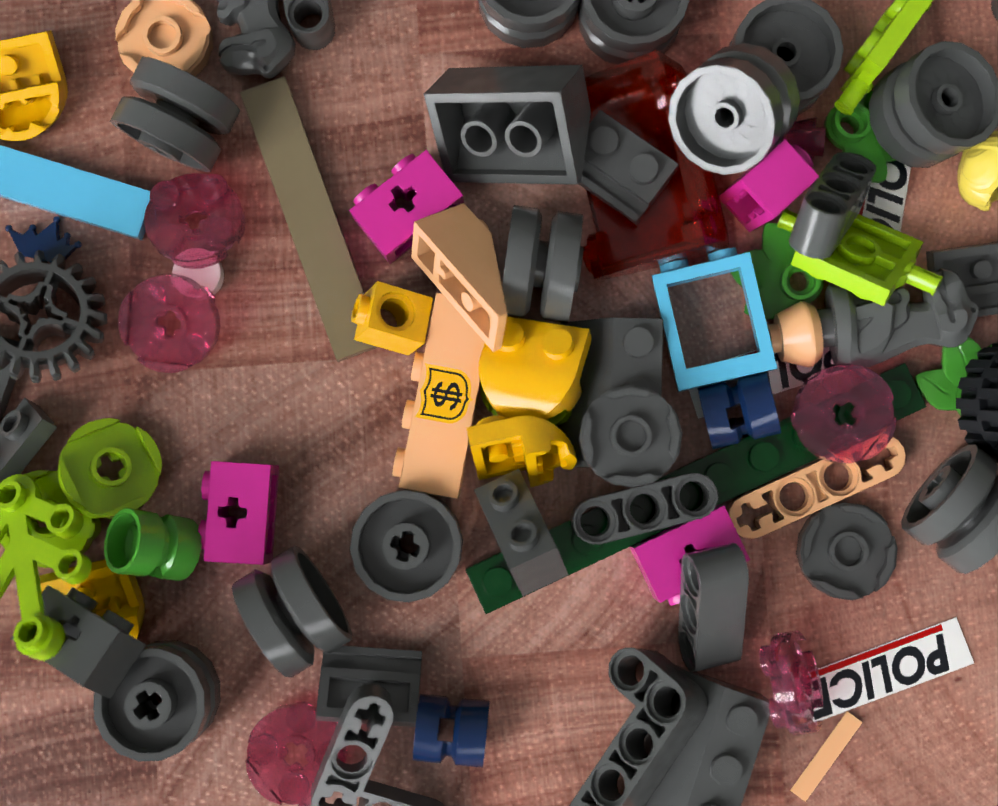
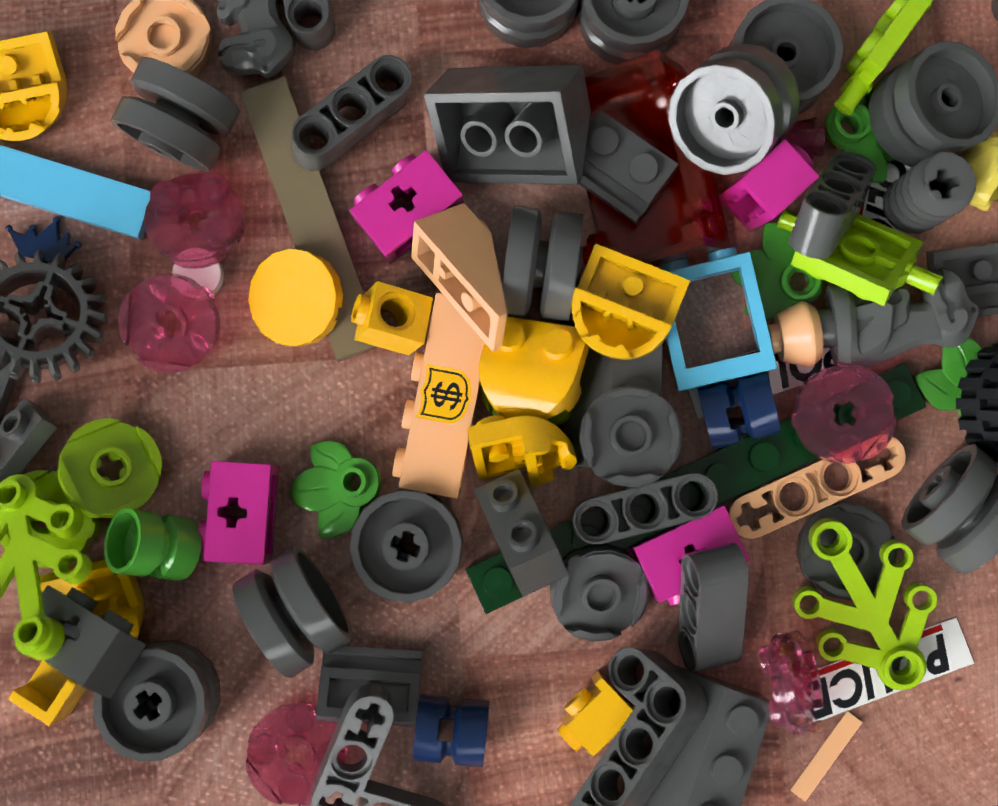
(48, 695): none -> yellow panel
(295, 297): none -> yellow tile
(329, 491): none -> bright green plate
(359, 92): none -> dark grey beam
(594, 716): none -> yellow brick
(600, 593): none -> dark grey tile
(625, 304): none -> yellow slope
(870, 611): none -> lime plant
(929, 193): none -> dark grey piece

